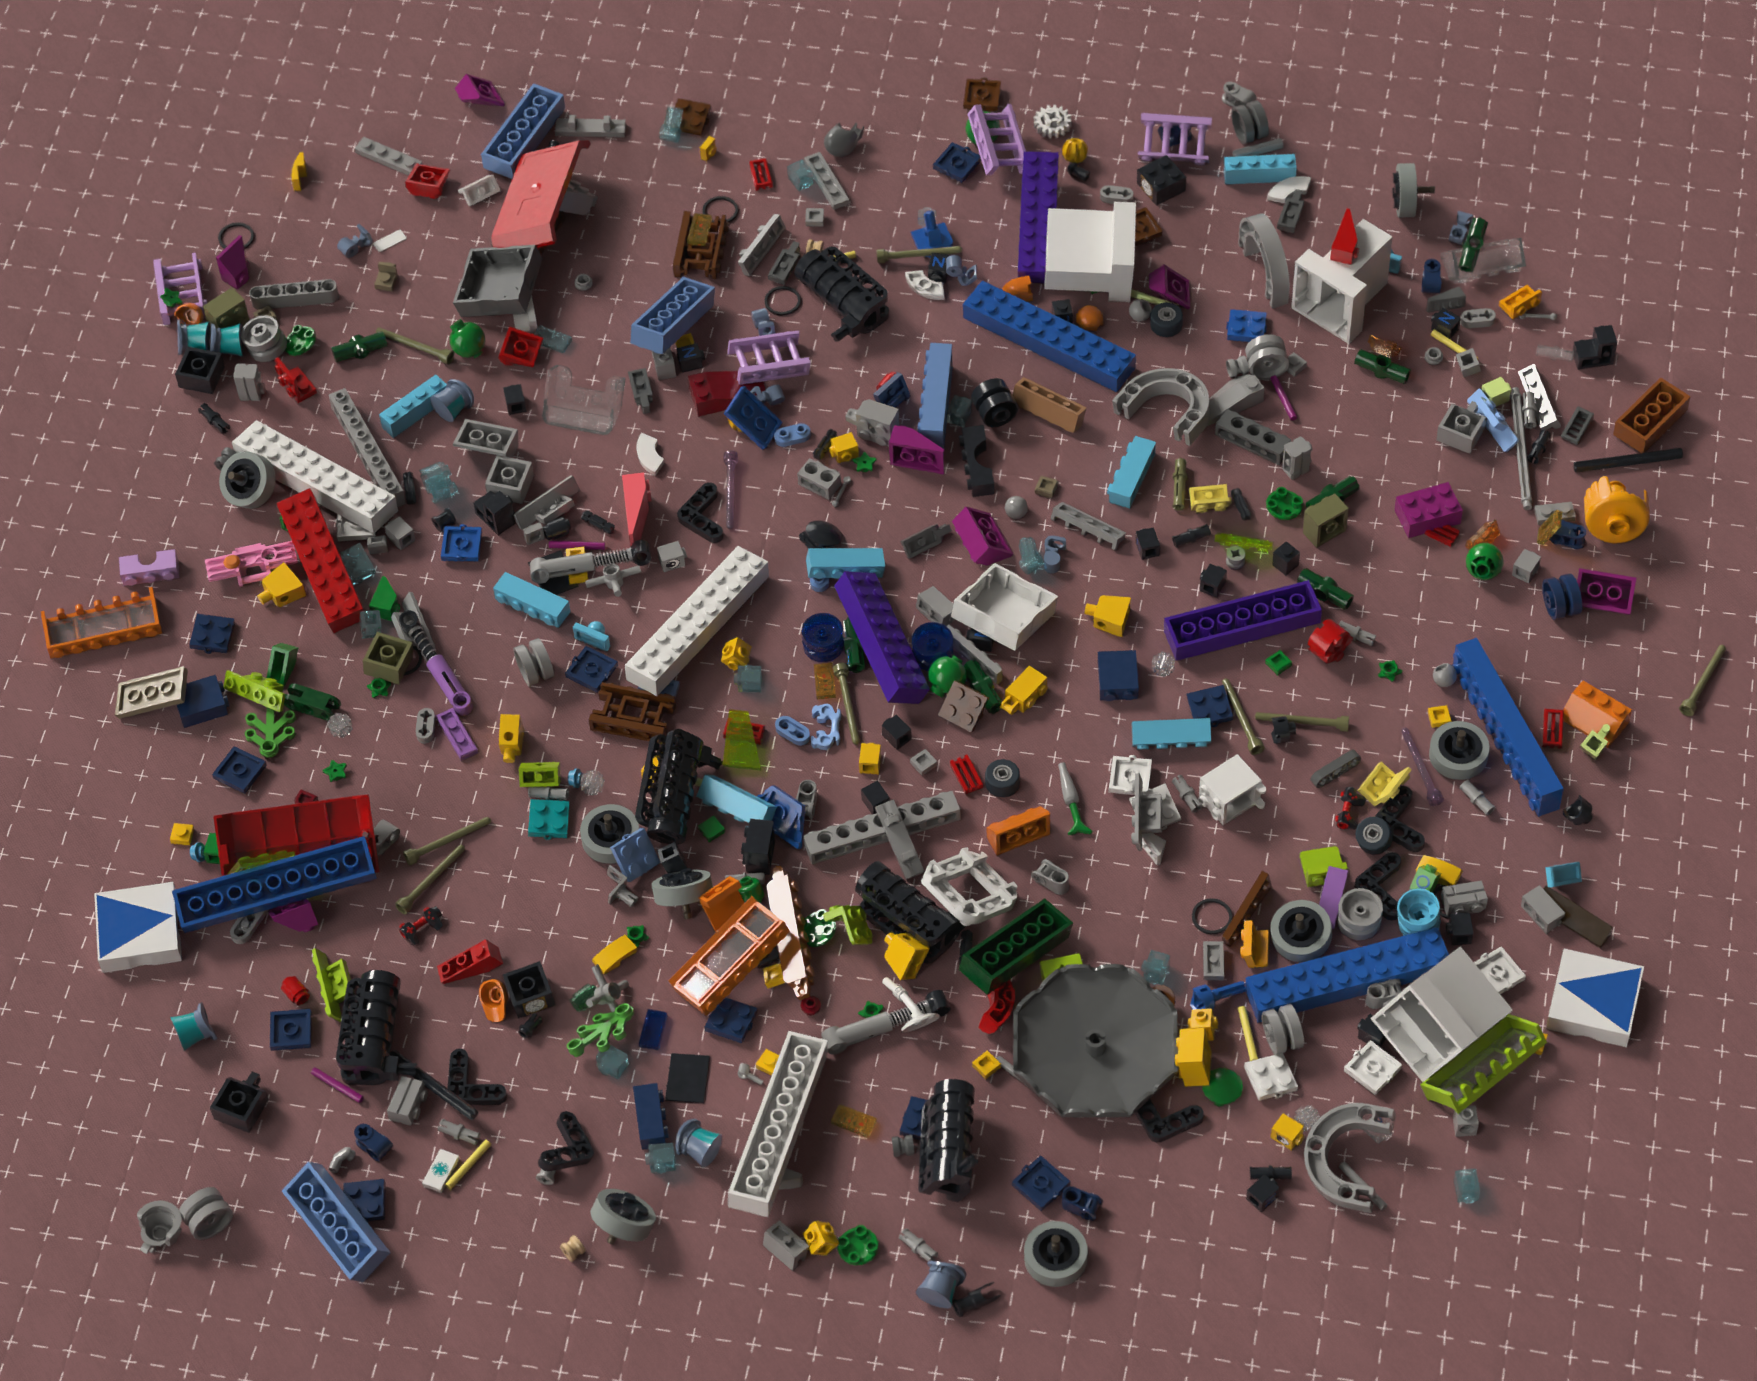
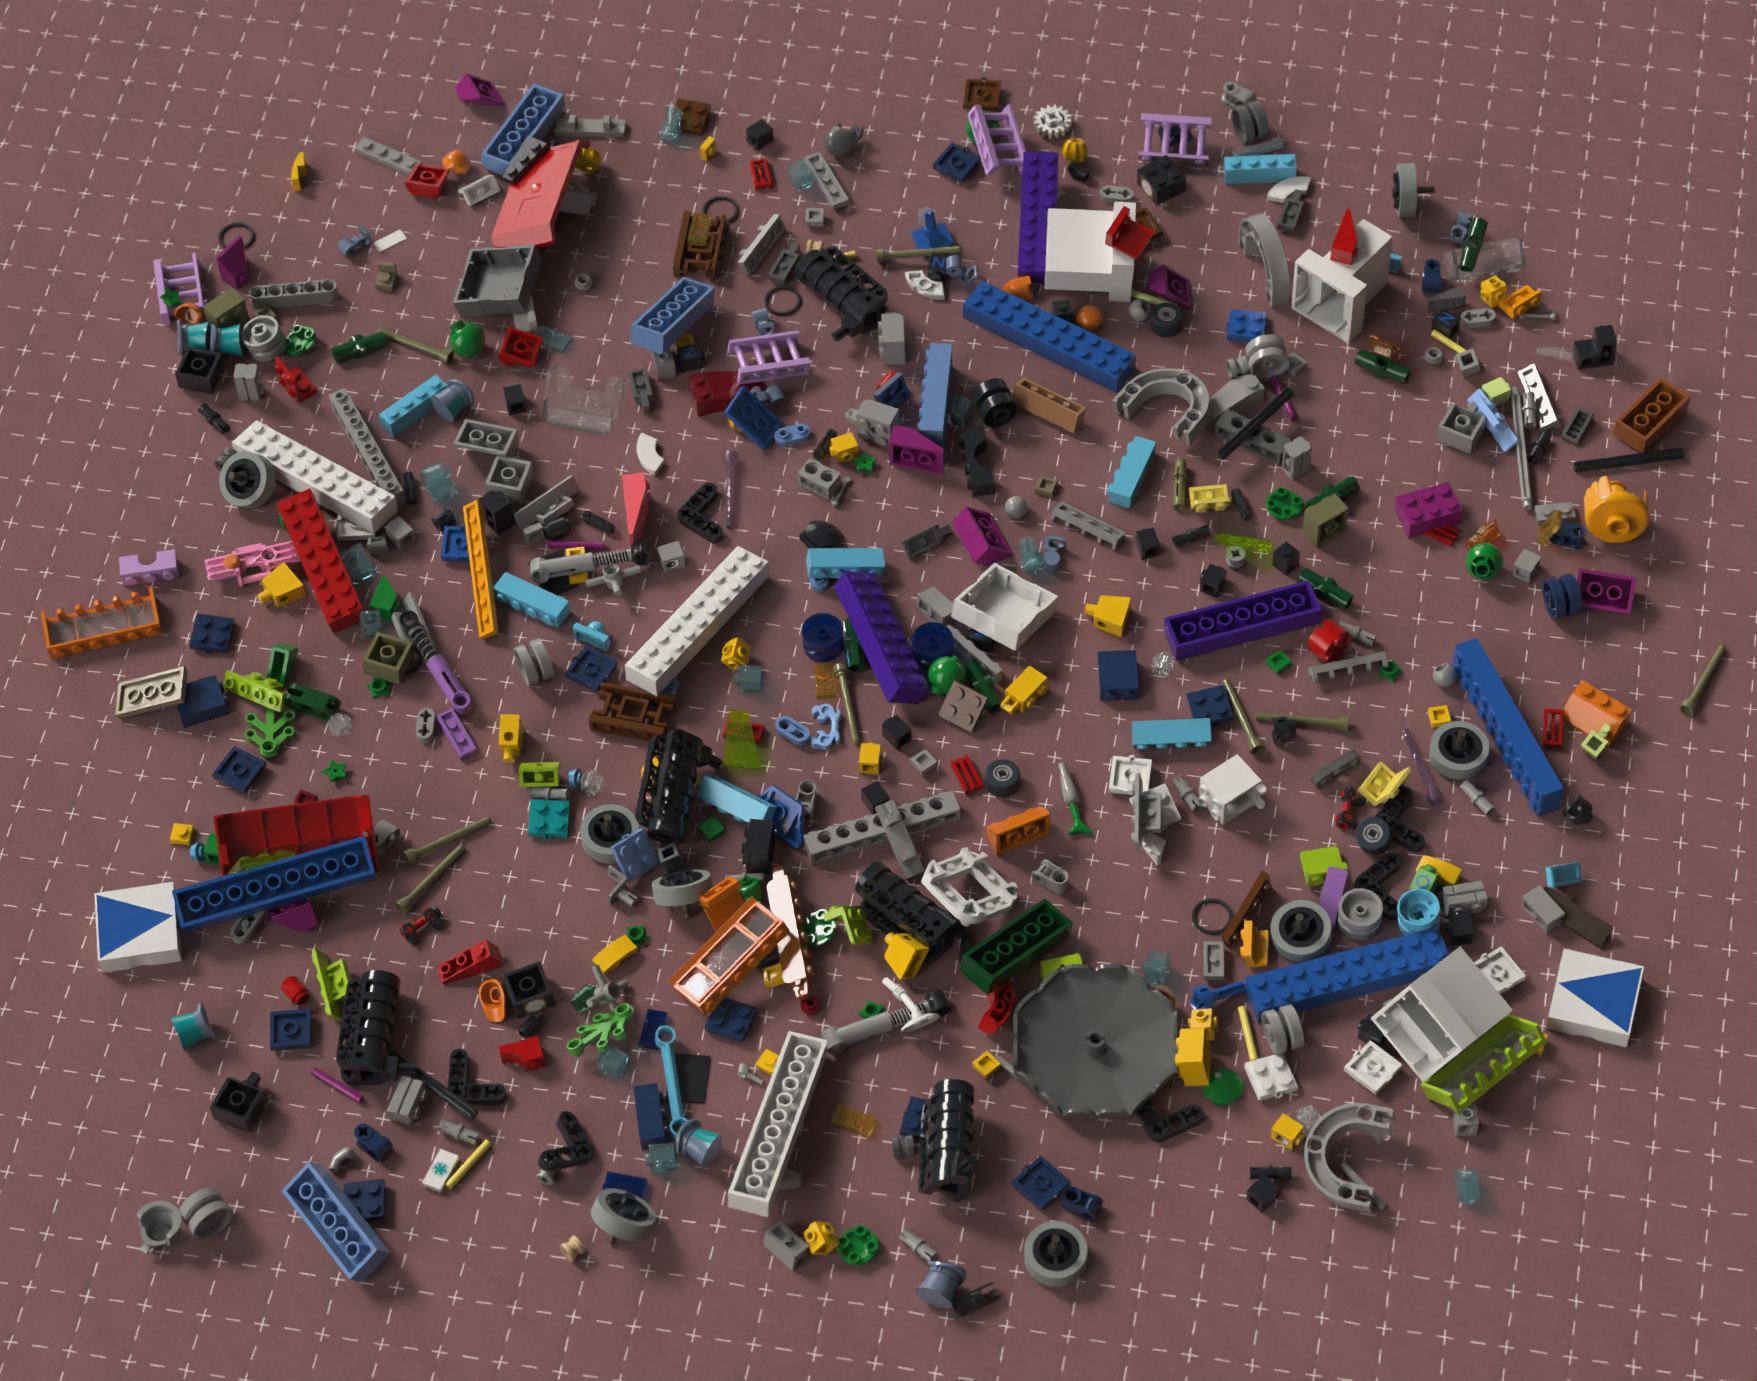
(457, 161): none -> orange hair
(480, 569): none -> light orange plate
(523, 1052): none -> red arch
(526, 157): none -> wing
(589, 160): none -> yellow brick
(627, 1183): none -> clear blue tile
(671, 1078): none -> medium azure piece
(759, 134): none -> black brick
(892, 338): none -> light grey hinge
(1128, 235): none -> red bracket
(1254, 423): none -> black axle
(1348, 663): none -> light grey hinge
(1384, 990): light grey piece -> none
(1493, 291): none -> yellow brick

